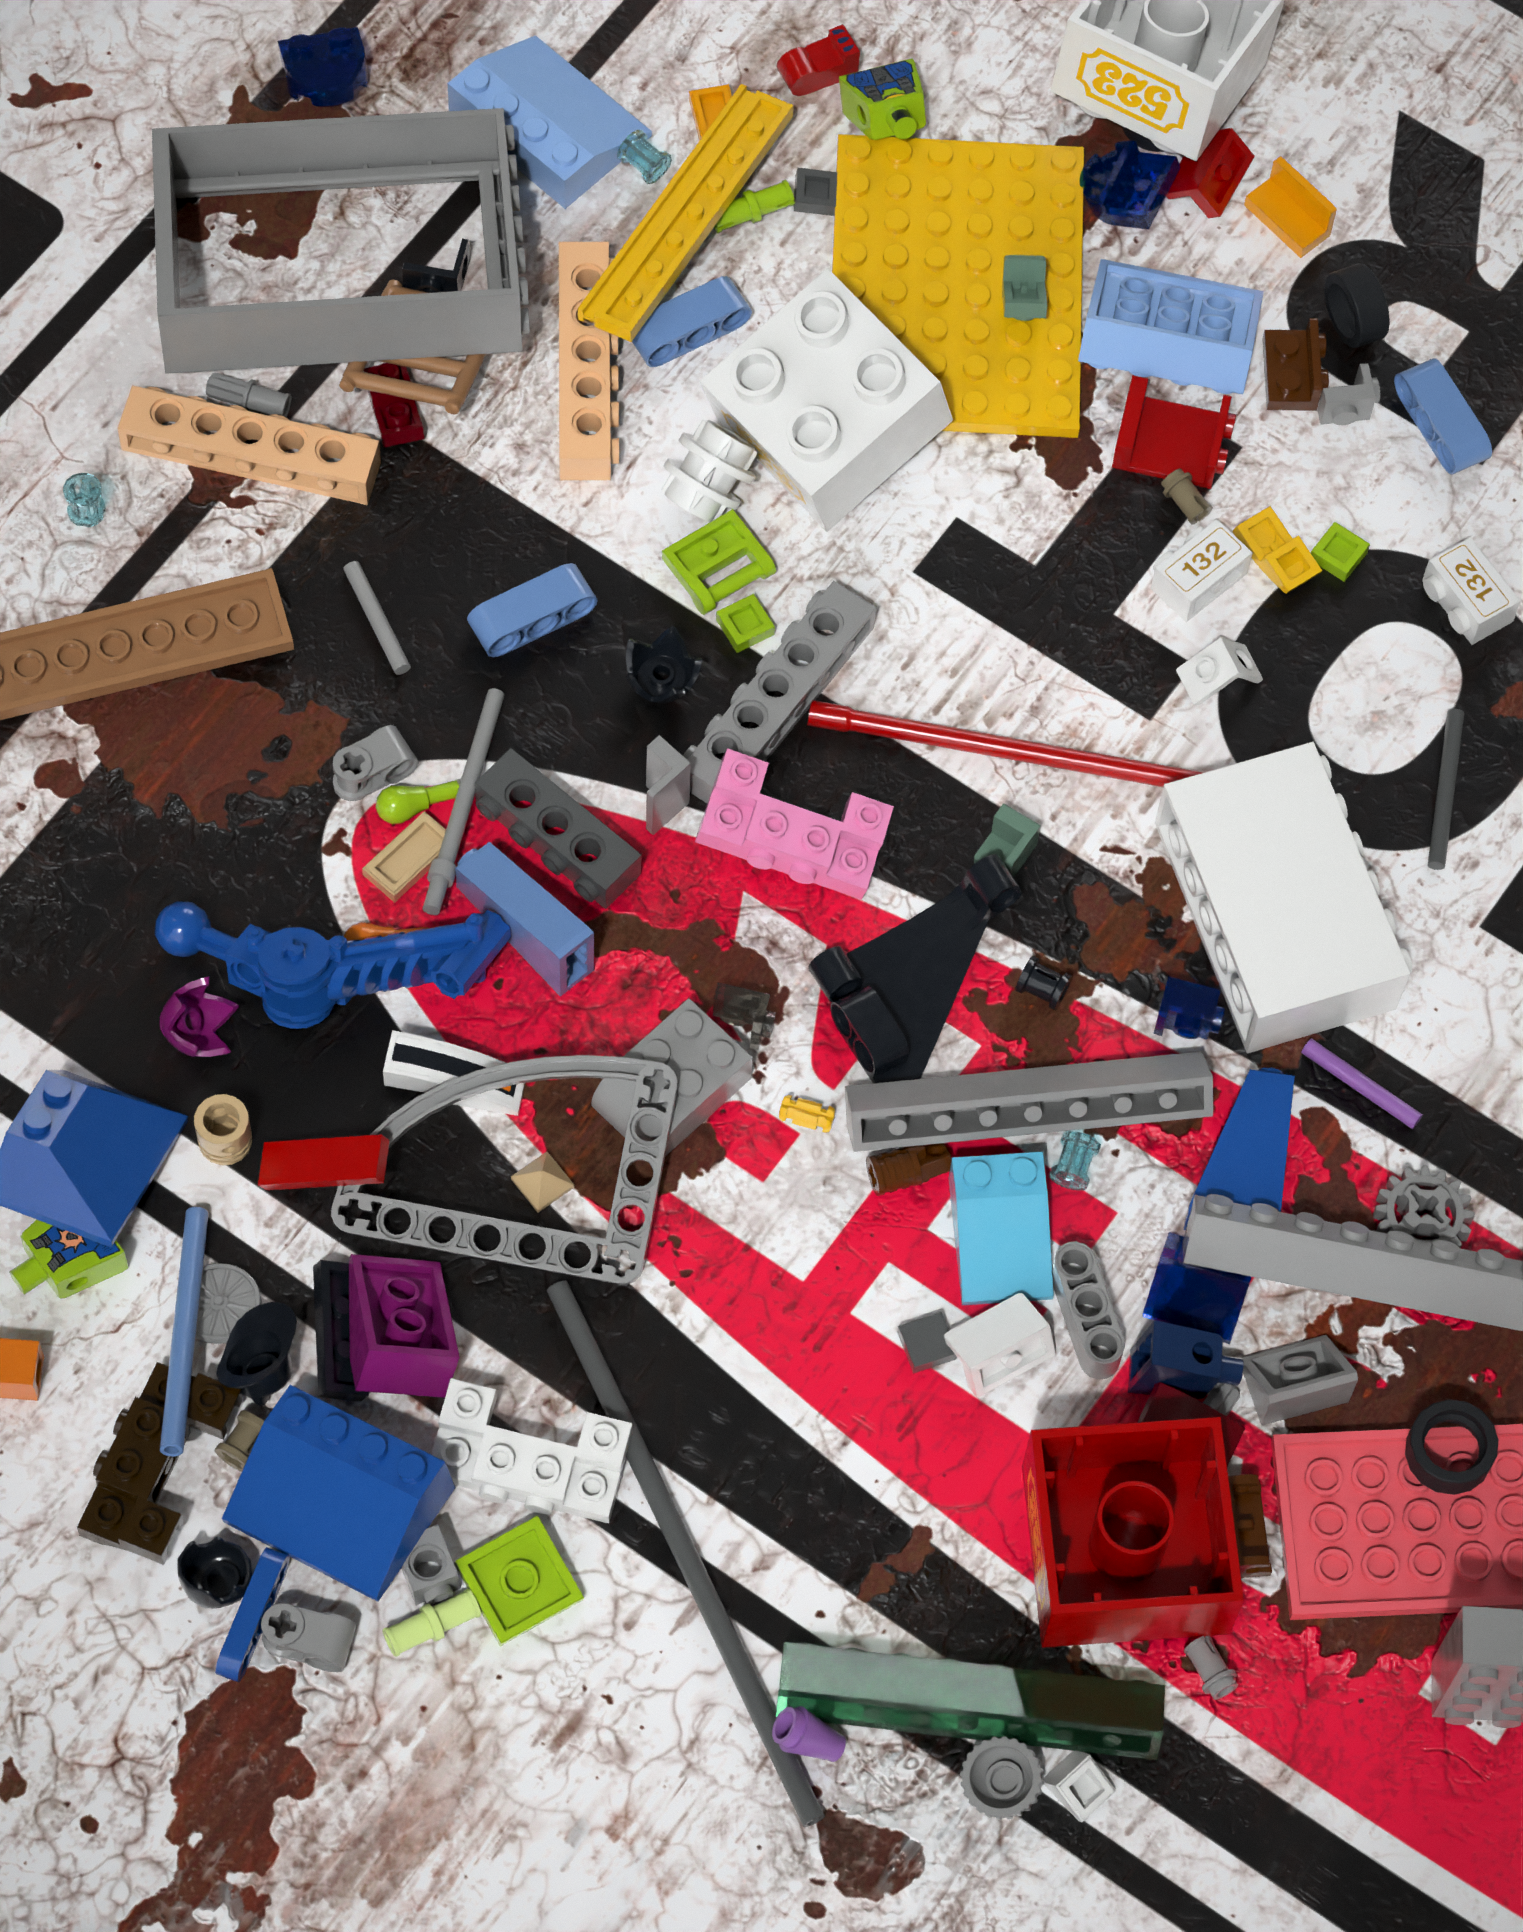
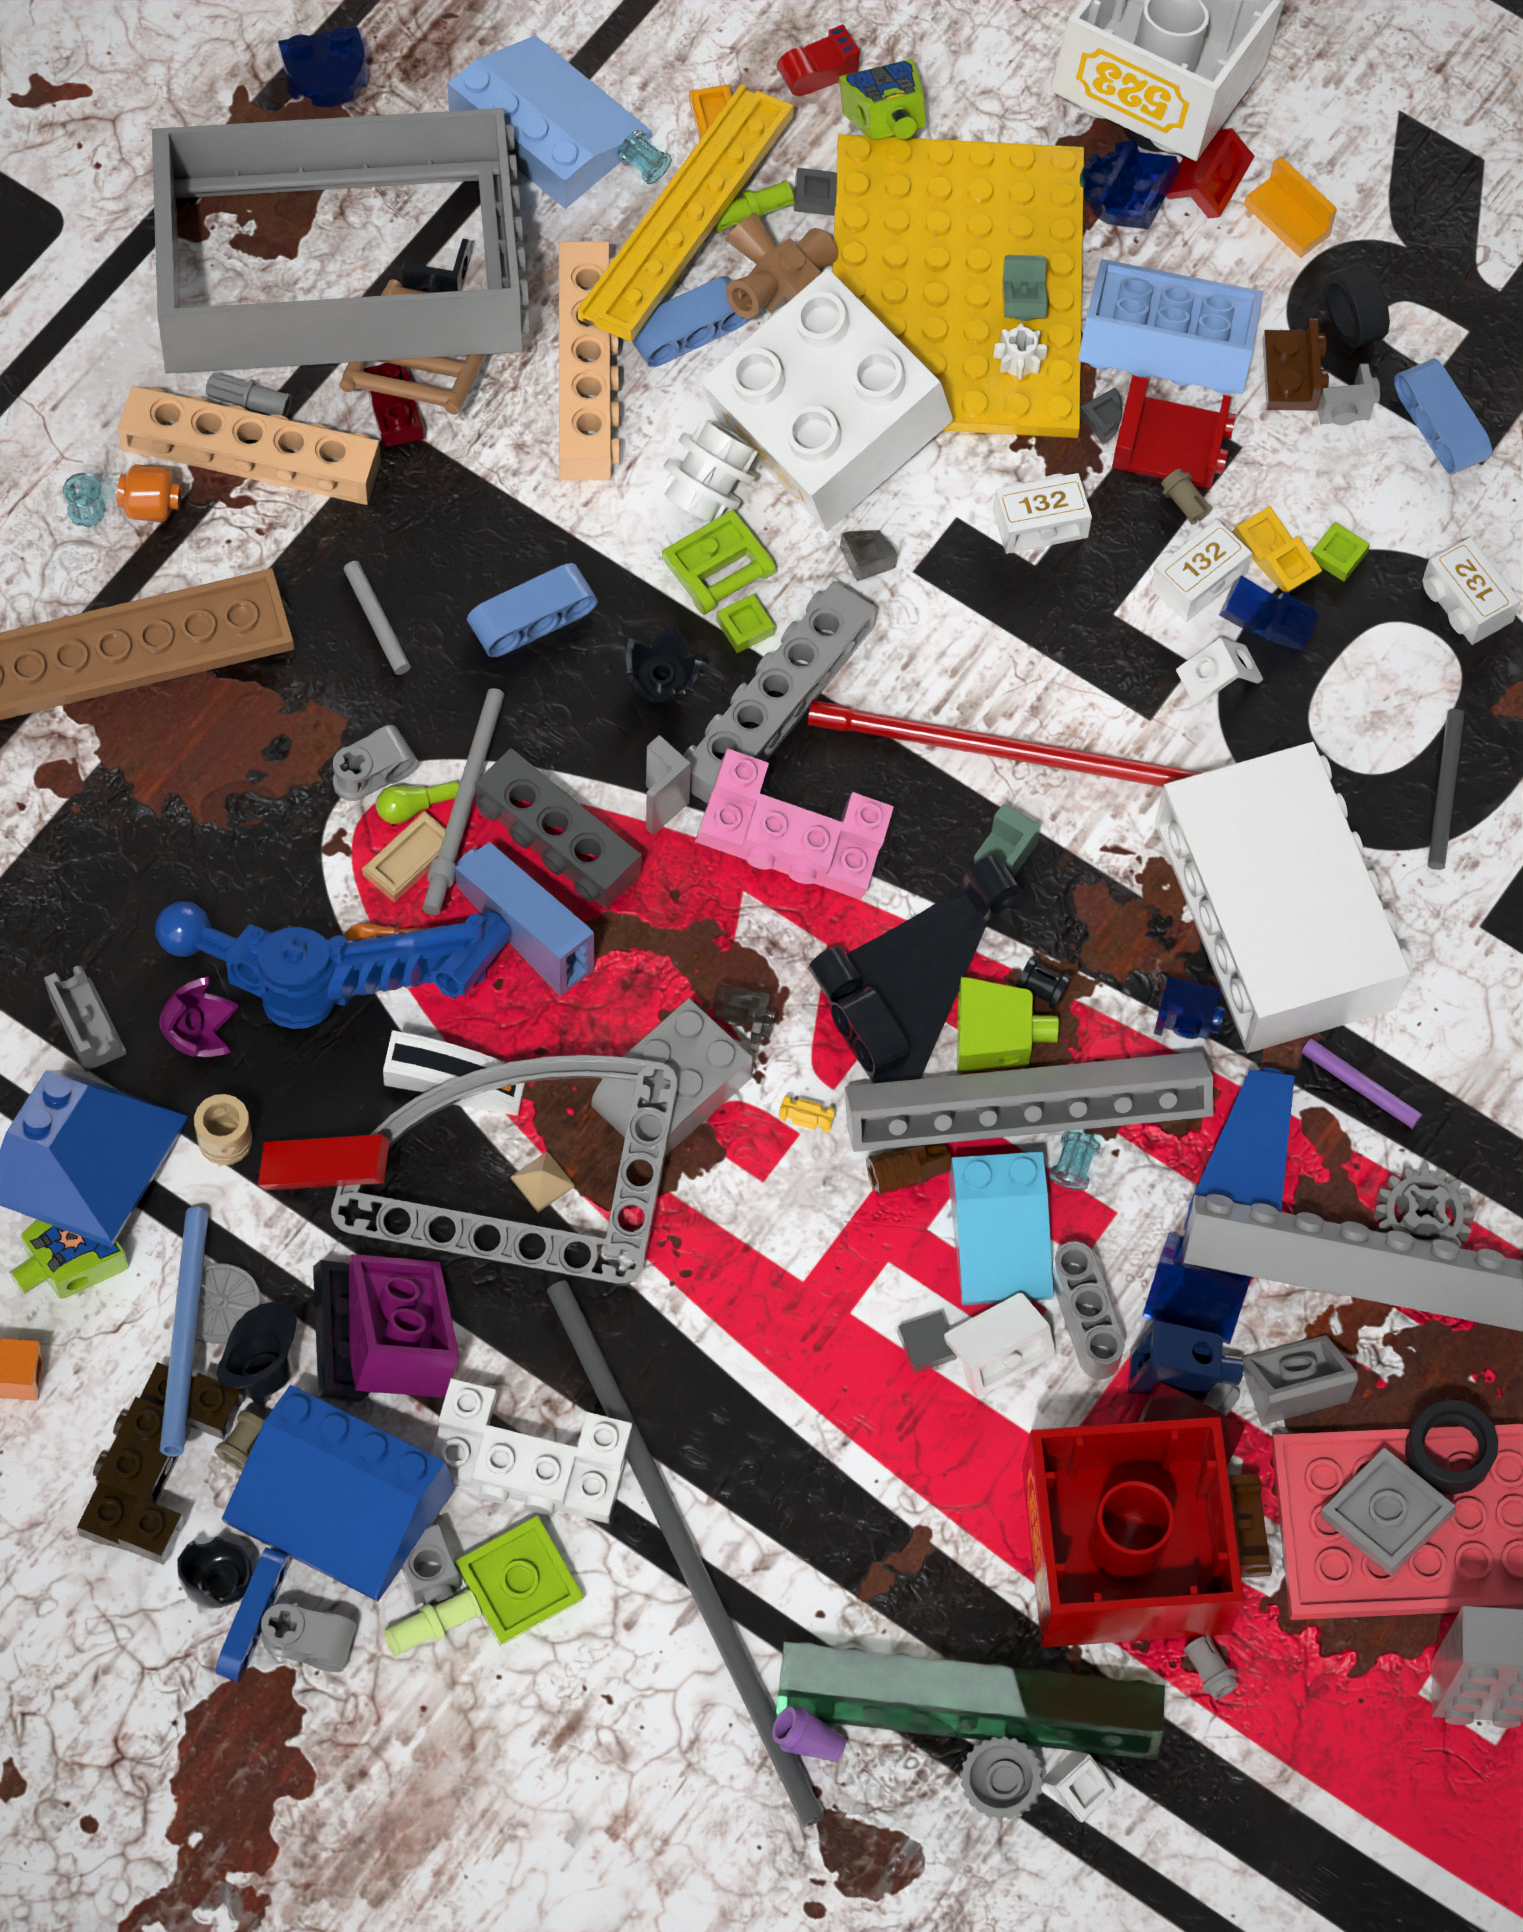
(84, 1019): none -> light grey hinge
(148, 493): none -> orange head
(779, 269): none -> medium nougat brick
(868, 553): none -> clear smoke slope
(998, 1026): none -> lime torso
(1020, 351): none -> white gear
(1042, 512): none -> white brick
(1103, 415): none -> dark grey tile
(1270, 617): none -> clear blue slope
(1388, 1511): none -> light grey plate

